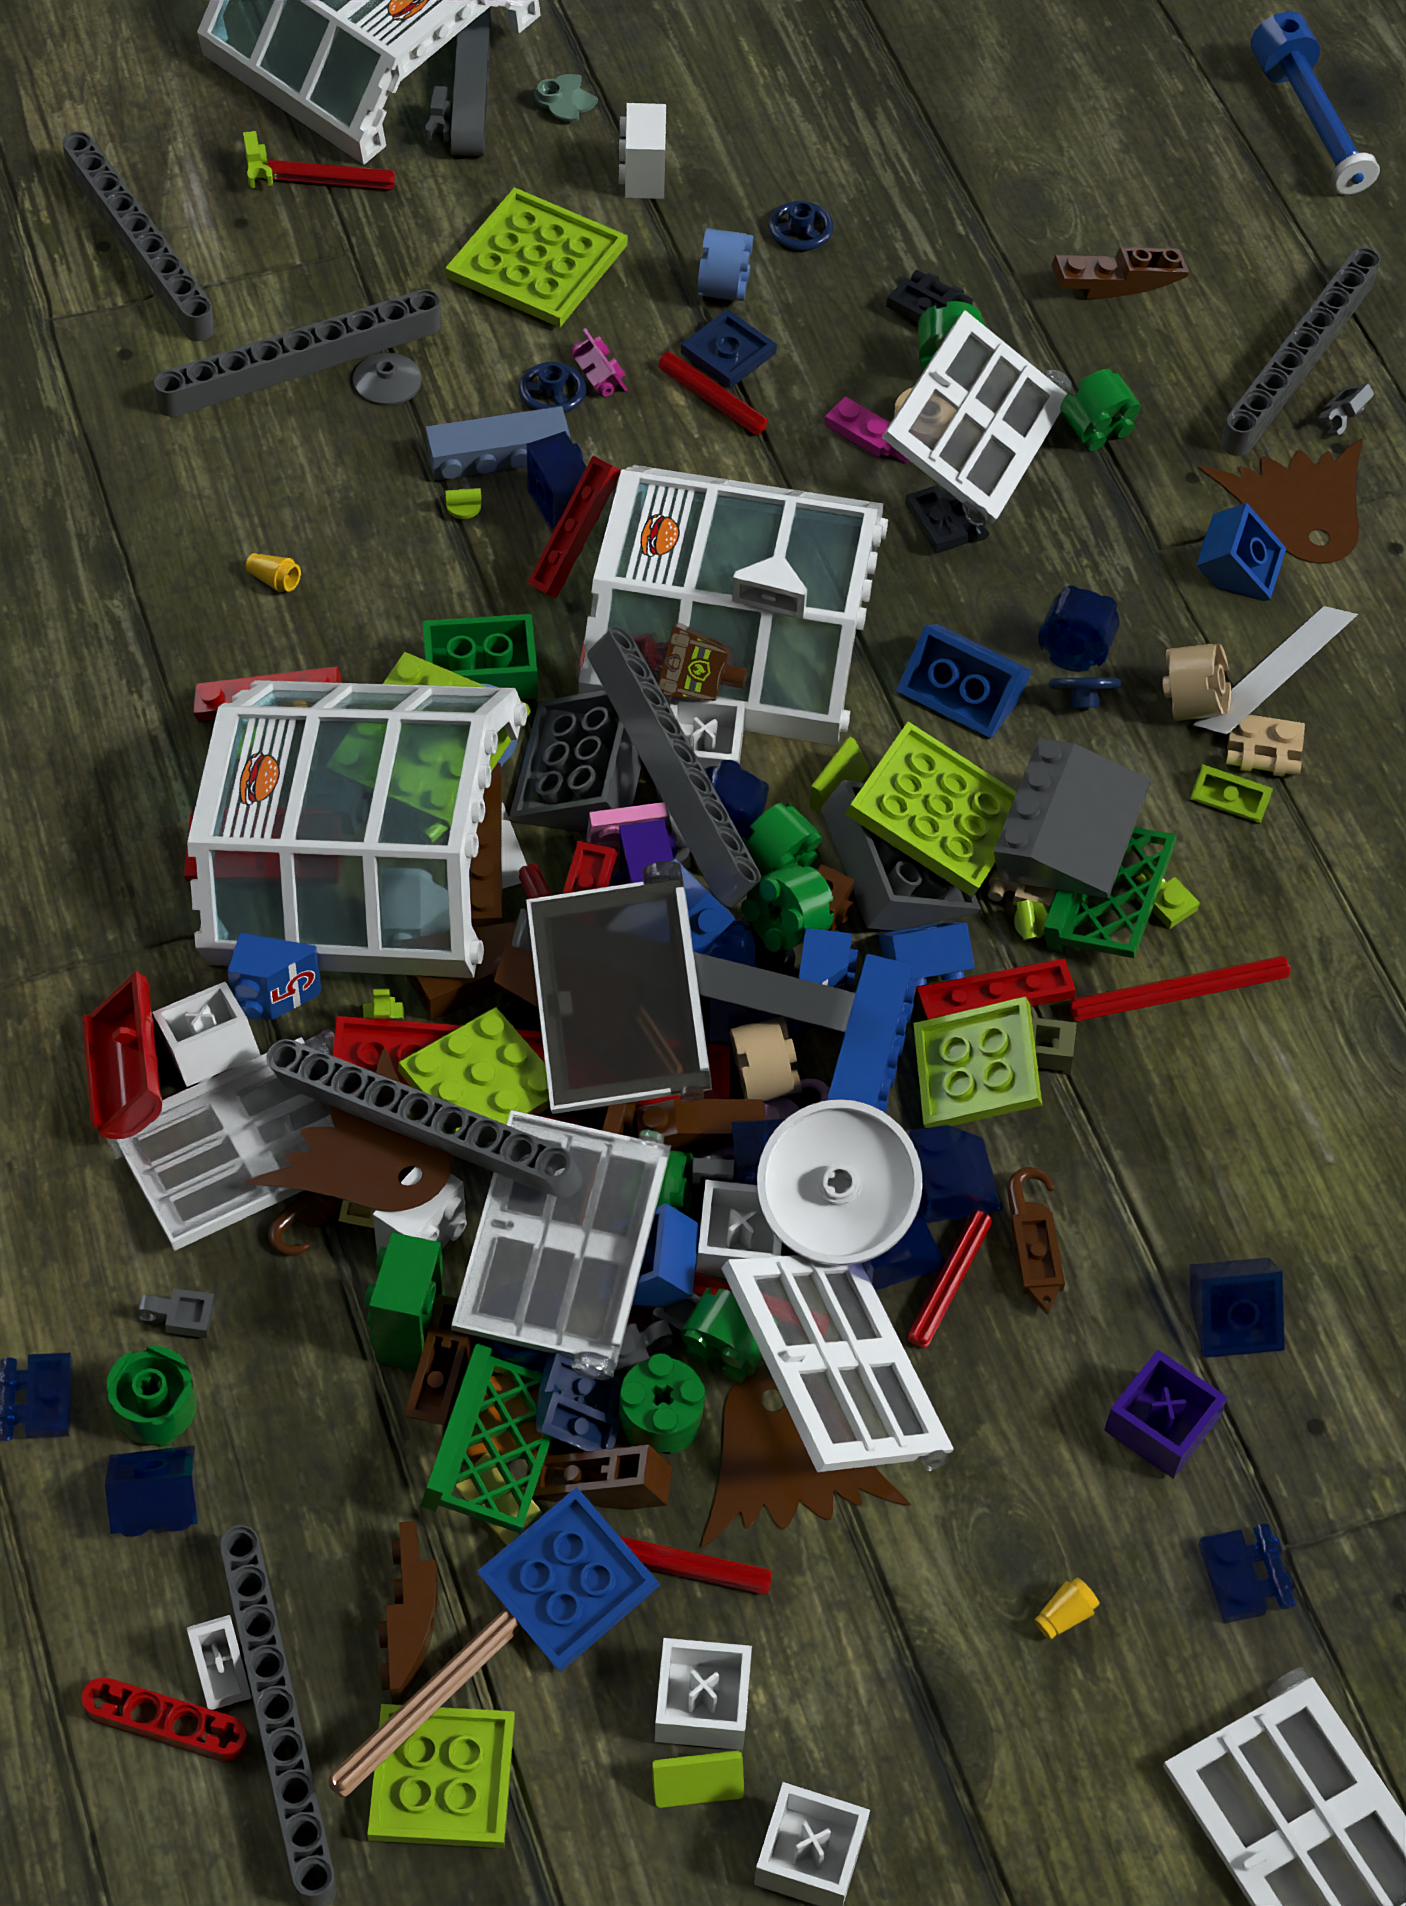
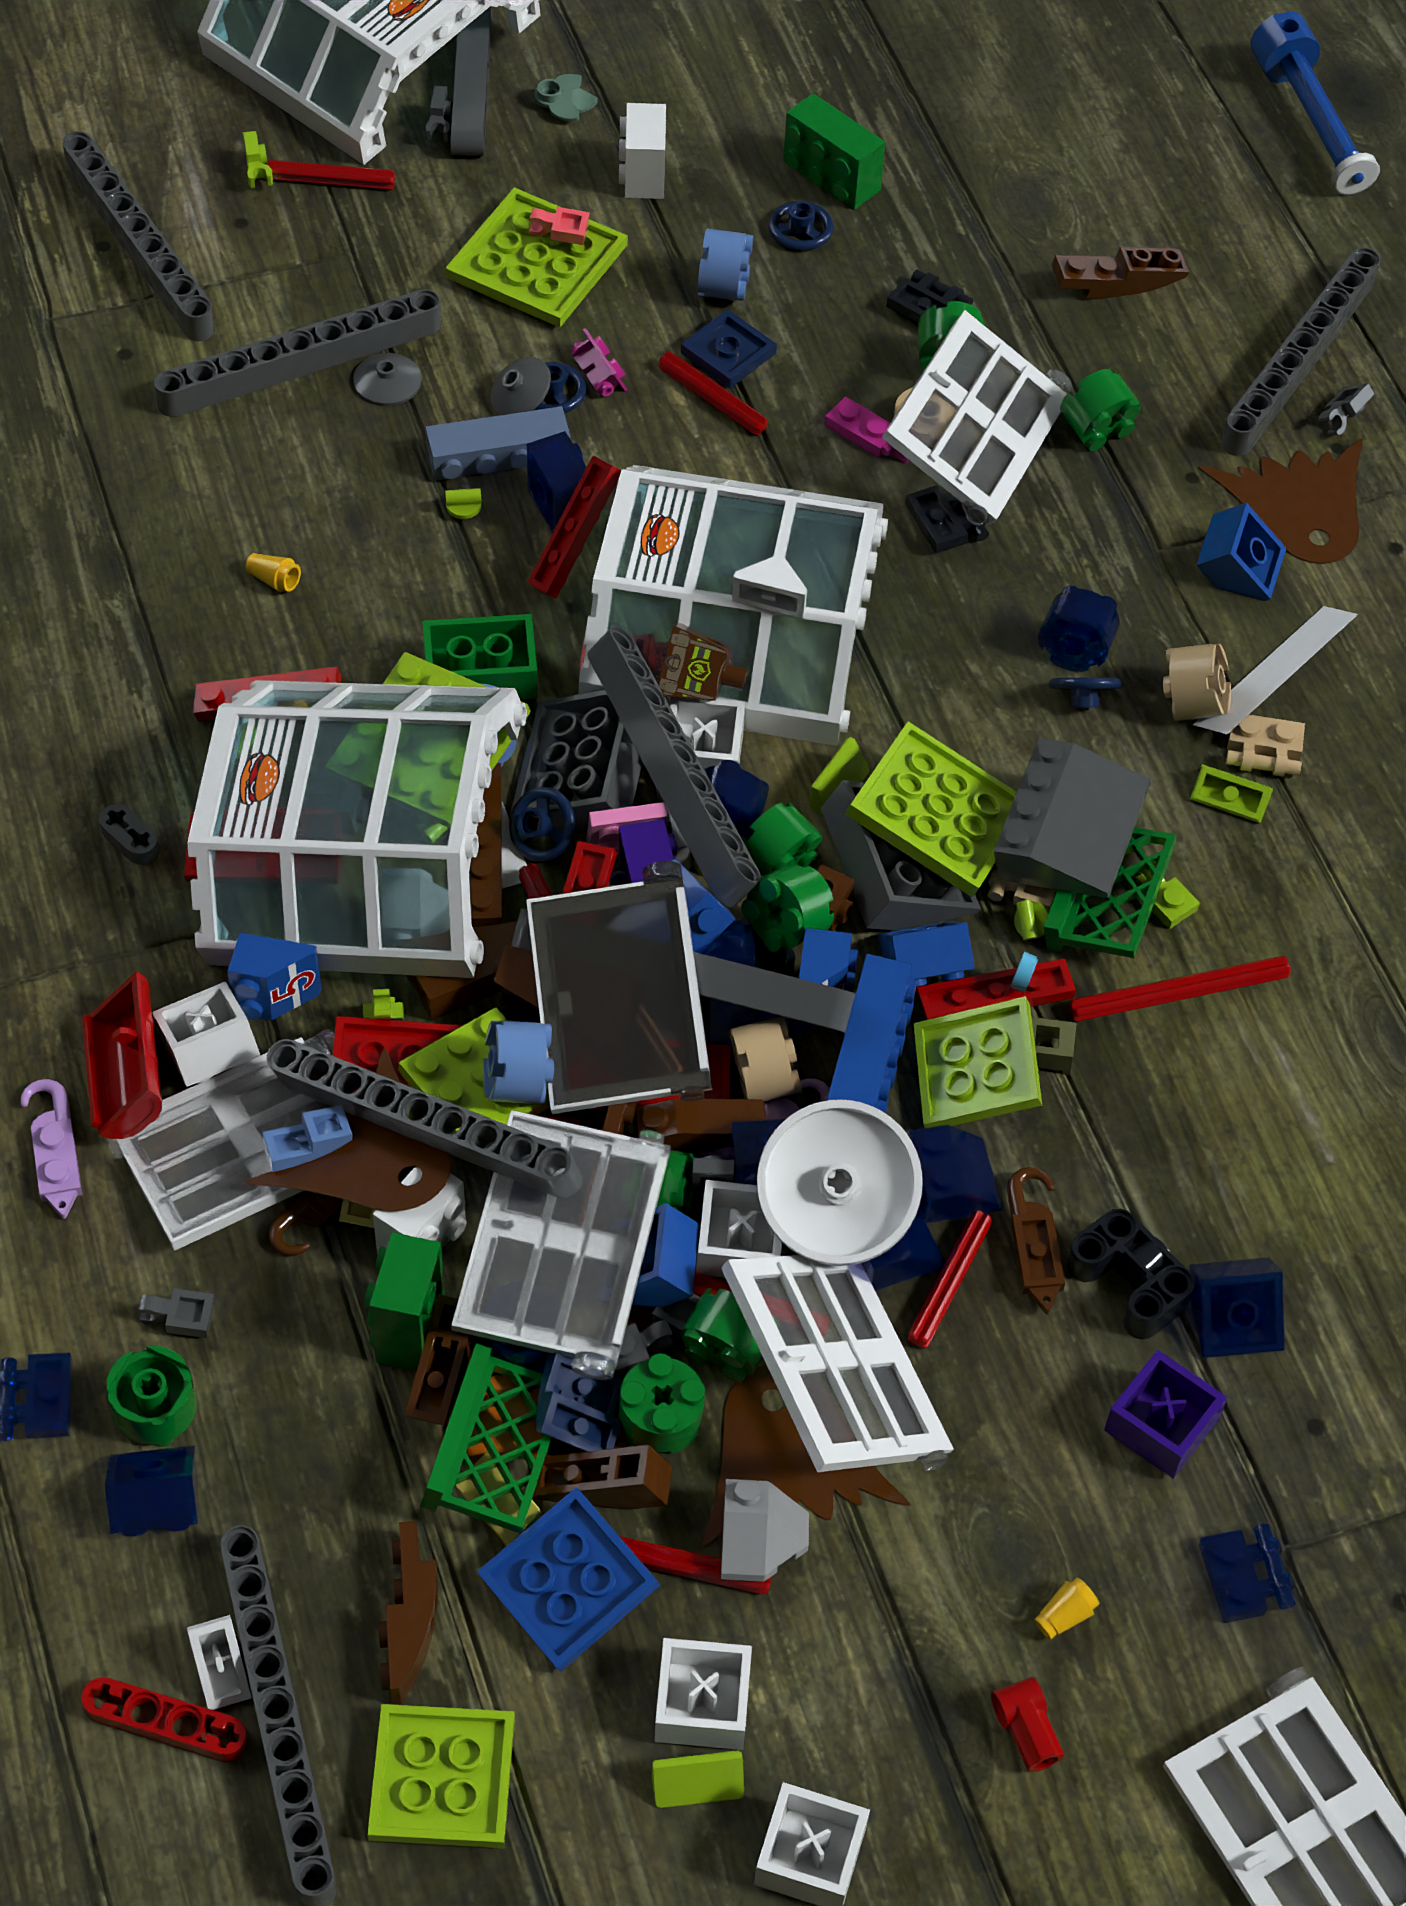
(54, 1148): none -> lavender plate
(135, 829): none -> dark grey beam
(318, 1135): none -> medium blue slope
(423, 1704): medium nougat axle -> none
(517, 1062): none -> medium blue brick
(520, 386): none -> dark grey dish
(524, 824): none -> dark blue piece
(565, 224): none -> coral plate
(760, 1530): none -> light grey slope
(833, 151): none -> green brick
(963, 680): blue slope -> none
(1023, 1711): none -> red piece
(1024, 972): none -> medium azure tile
(1142, 1262): none -> black beam

